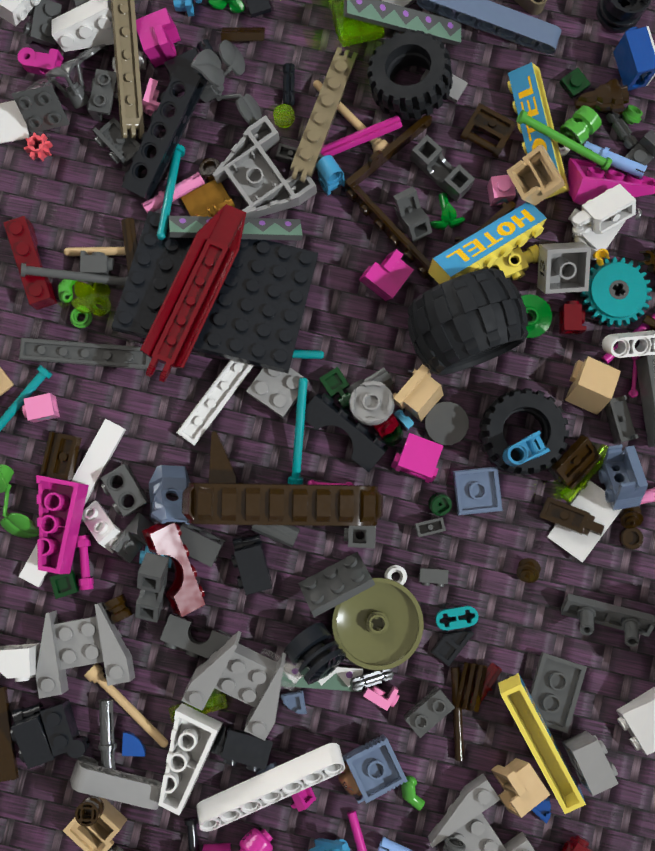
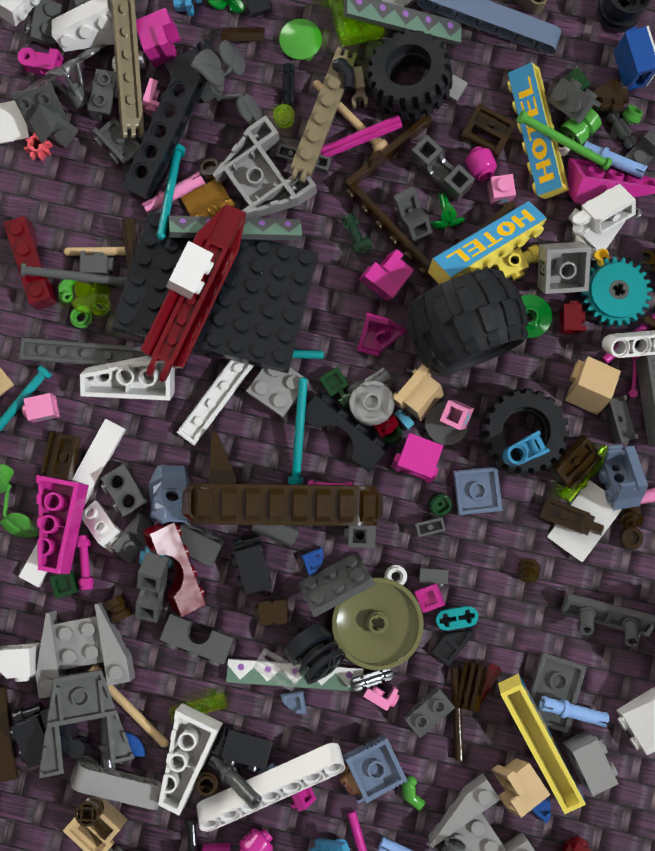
(51, 125): none -> dark grey slope
(75, 700): none -> dark grey wing
(127, 380): none -> white wedge
(190, 270): none -> white brick
(208, 787): none -> dark brown cone
(229, 774): none -> dark grey pin
(243, 676): light grey wedge -> none
(272, 611): none -> dark brown brick
(300, 39): none -> bright green dish
(313, 561): none -> blue tile
(329, 174): dark azure piece -> none
(348, 72): none -> black arm
(359, 87): none -> dark tan plate
(361, 244): none -> clear green bar
(378, 334): none -> dark pink slope
(429, 598): none -> dark pink tile
(457, 414): none -> bright pink brick
(481, 163): none -> dark pink head
(536, 176): tan plate -> none
(566, 709): none -> light blue pin
(572, 99): none -> dark grey bracket

